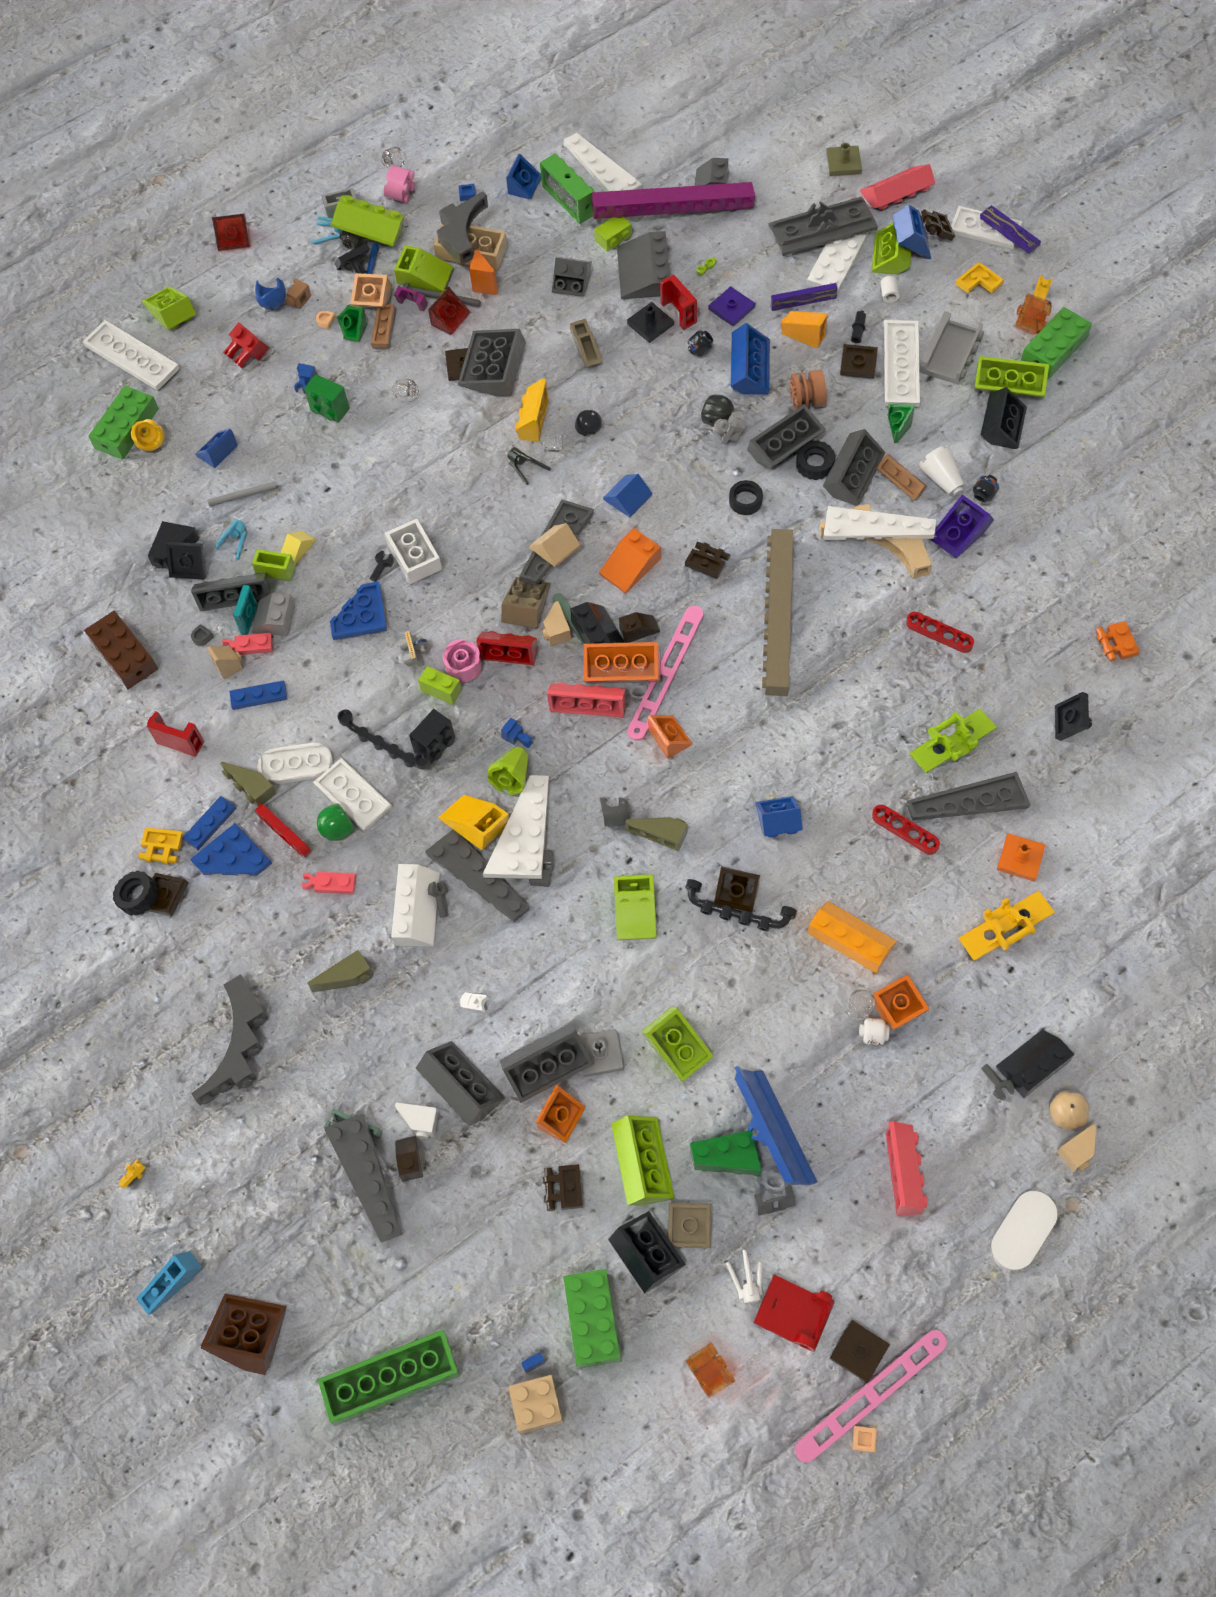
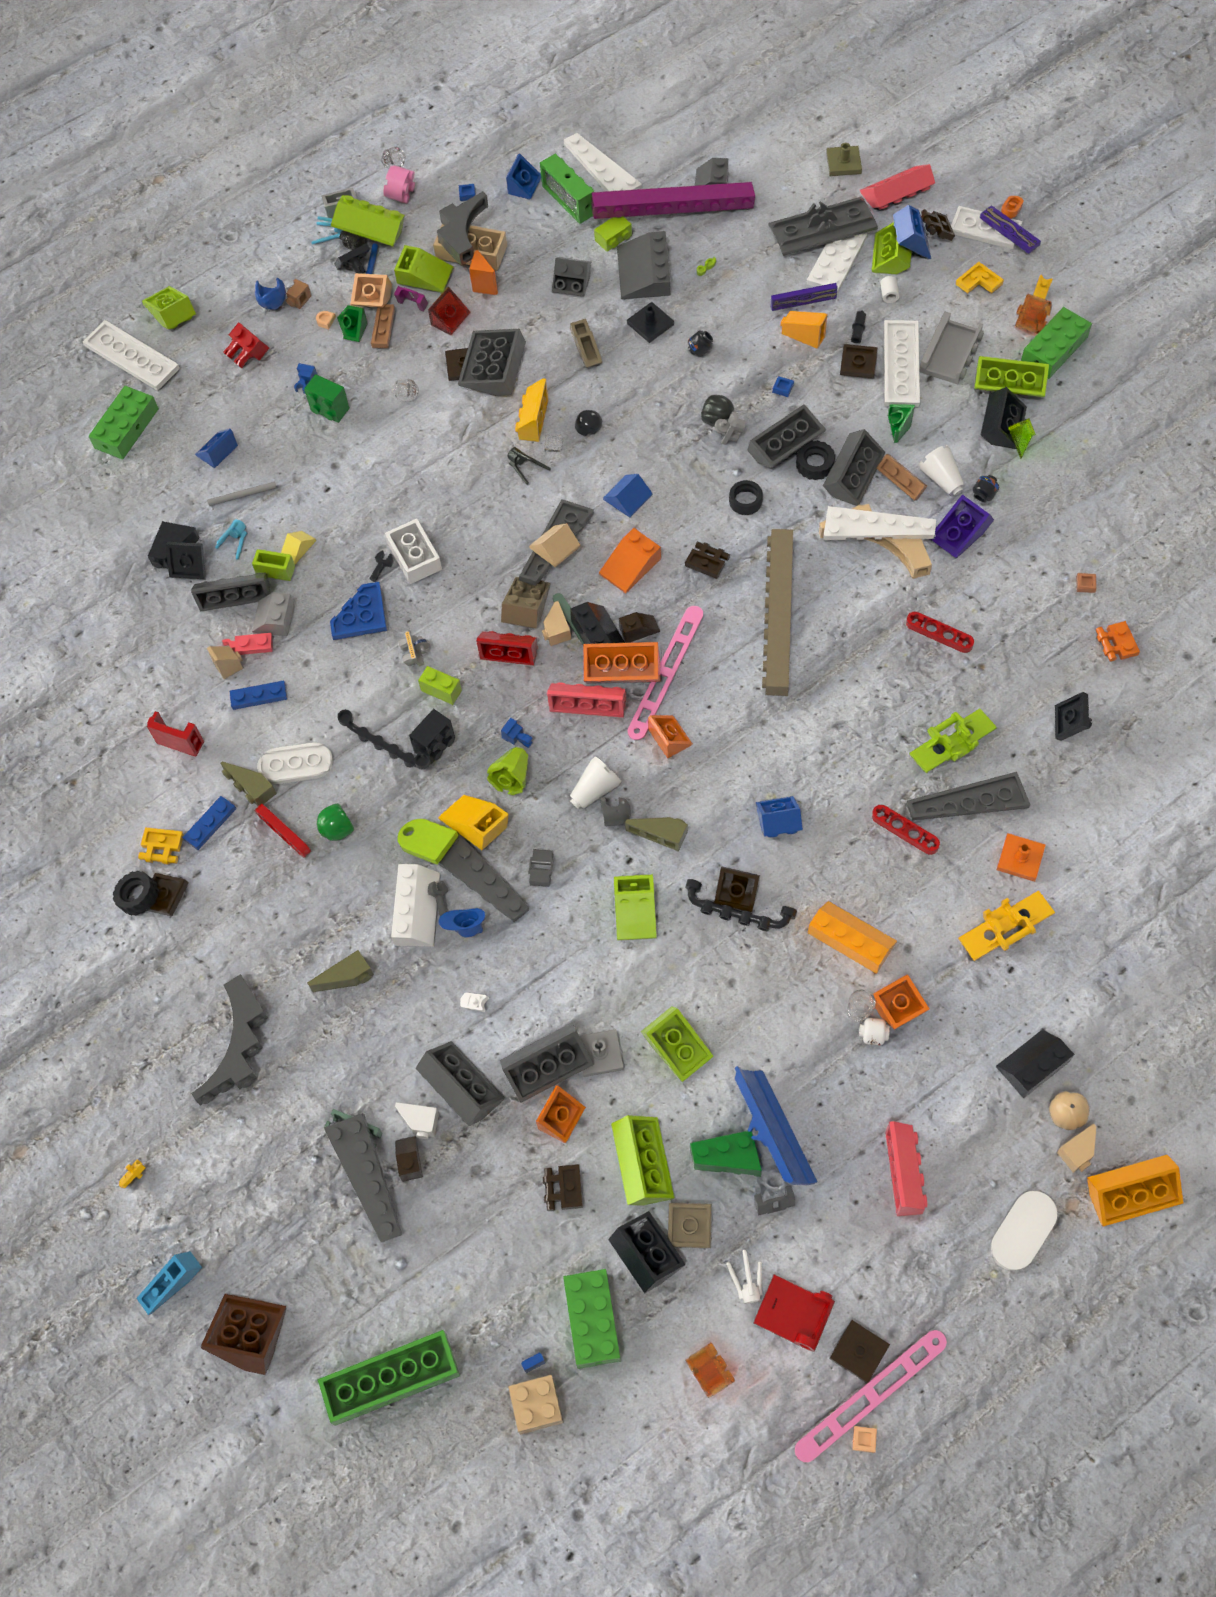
(121, 649): reddish brown brick -> none
(151, 438): yellow piece -> none
(201, 636): dark grey tile -> none
(231, 232): clear red slope -> none
(231, 855): blue plate -> none
(245, 610): teal tile -> none
(330, 882): coral plate -> none
(354, 794): white tile -> none
(427, 841): none -> lime tile
(462, 660): bright pink brick -> none
(464, 922): none -> blue piece
(469, 301): dark grey bar -> none
(523, 838): white wing -> none
(593, 784): none -> white cone
(676, 293): red panel -> none
(731, 306): dark purple plate -> none
(750, 361): blue slope -> none
(783, 386): none -> blue tile
(808, 390): nougat wheel -> none
(998, 1083): dark grey bar -> none
(1012, 206): none -> orange plate
(1022, 434): none -> clear neon green slope
(1086, 582): none -> nougat tile
(1136, 1190): none -> light orange slope

